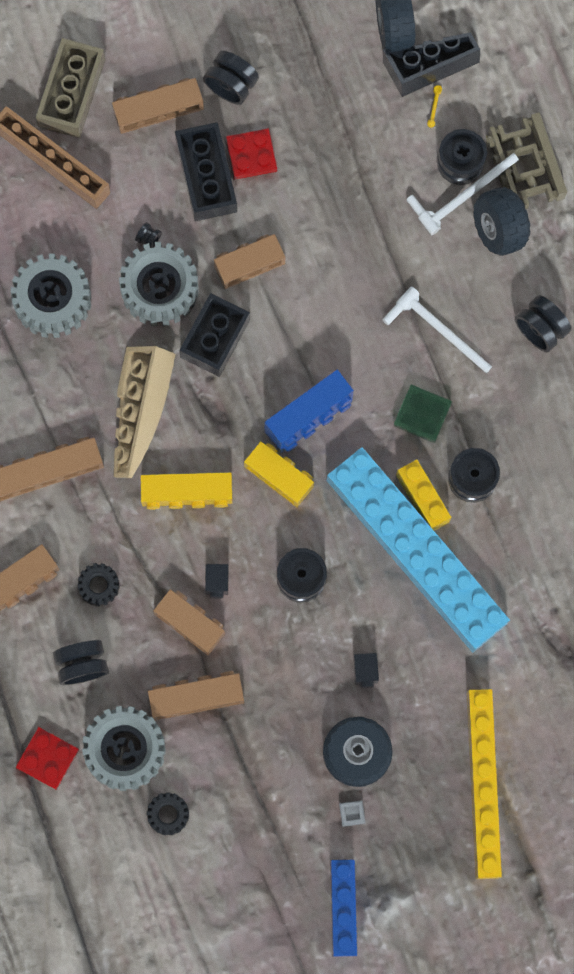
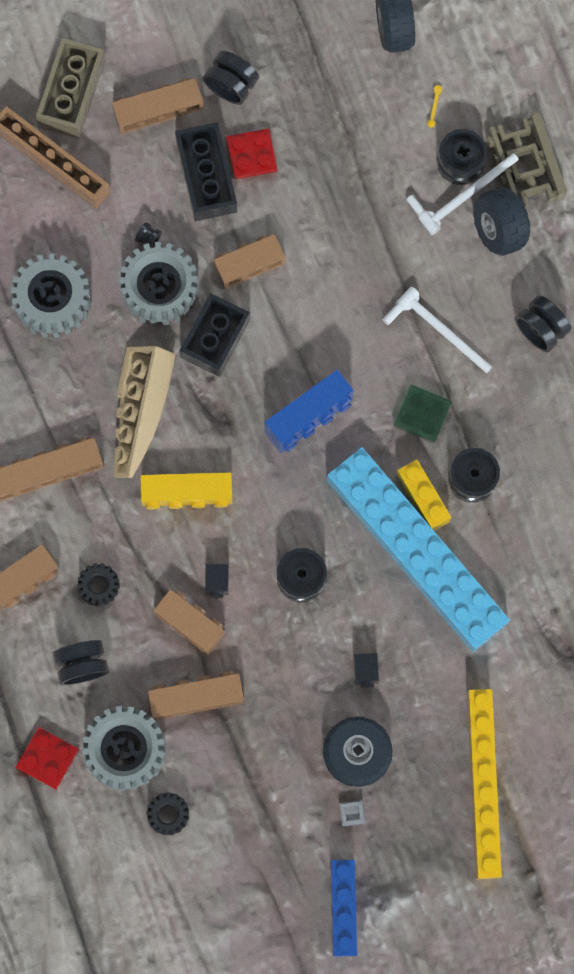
(279, 473): yellow brick -> none
(430, 61): black wedge -> none

